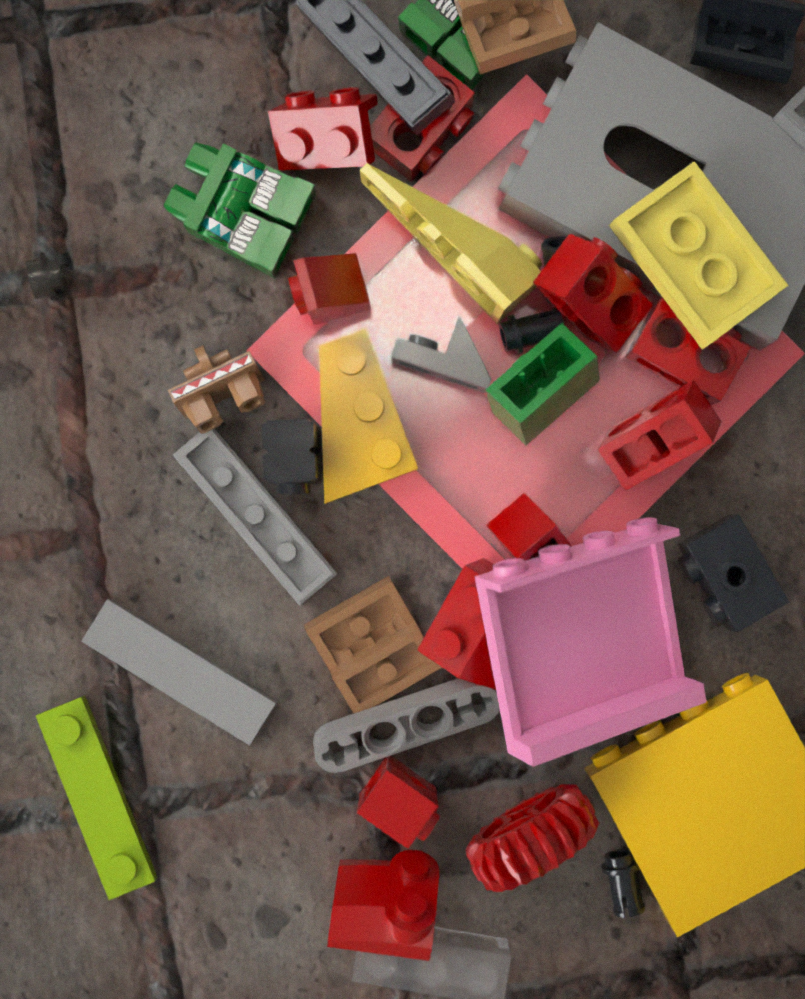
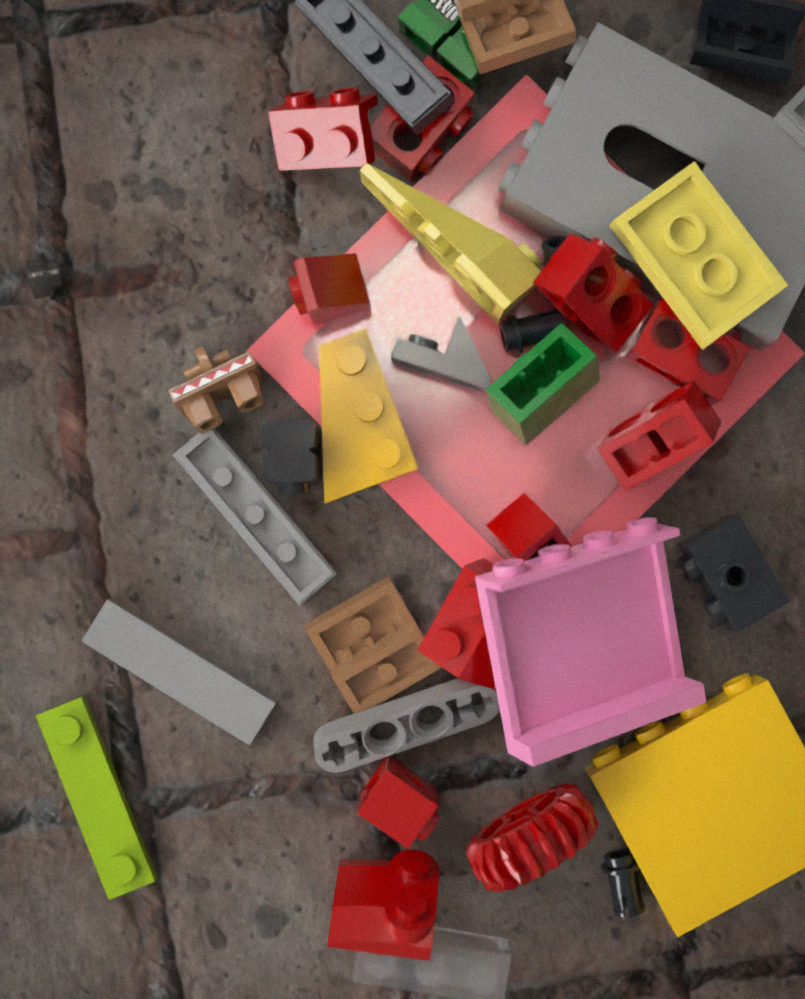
(231, 192): green hips -> none

